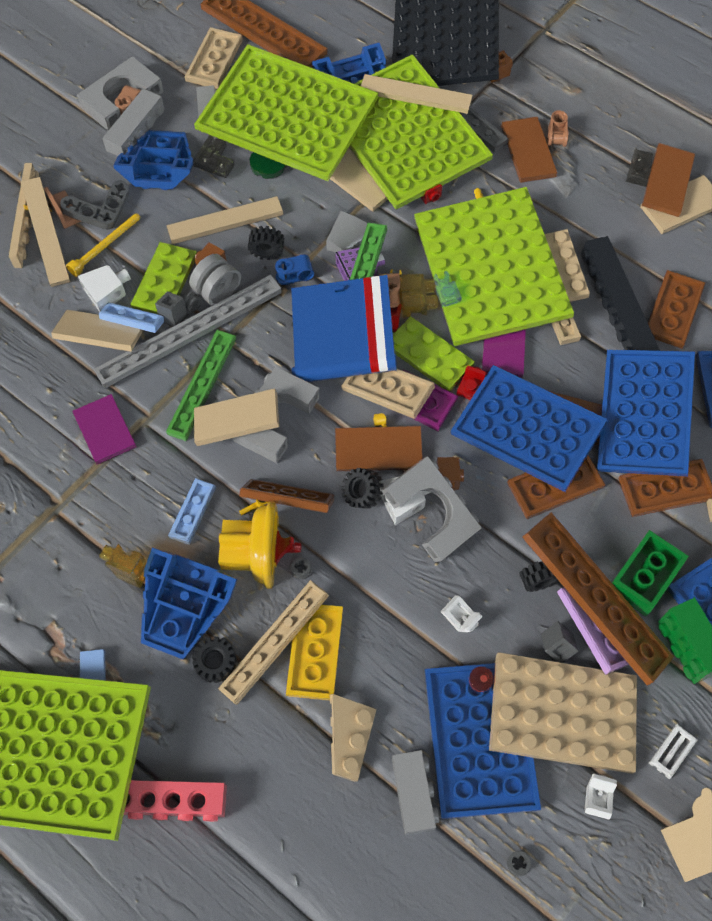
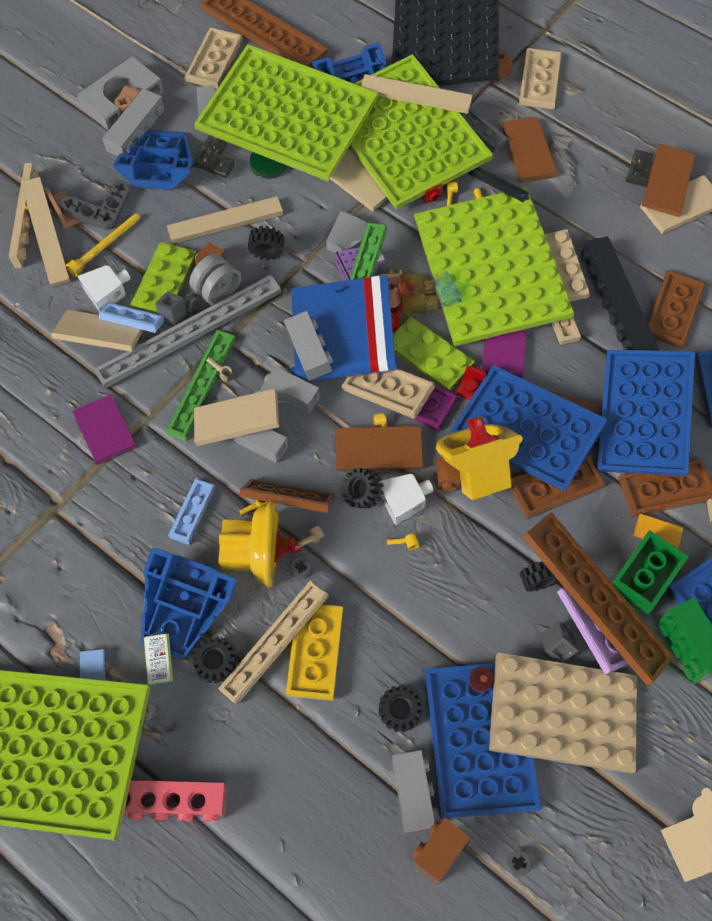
(123, 566): clear yellow hips -> none
(158, 659): none -> tile
(225, 369): none -> tan hand
(296, 269): blue piece -> none
(309, 345): none -> light grey brick
(315, 535): none -> tan hand
(350, 732): tan wing -> none
(406, 287): none -> clear red tile
(406, 695): none -> black tyre
(410, 540): none -> yellow hand
(440, 851): none -> dark orange brick
(452, 187): none -> yellow hand
(458, 523): light grey arch -> none
(461, 615): white bracket -> none
(481, 456): none -> yellow piece
(499, 184): none -> black axle
(540, 78): none -> tan tile
(558, 129): nougat piece -> none
(600, 796): white bracket -> none
(661, 767): white tile -> none
(665, 530): none -> light orange tile

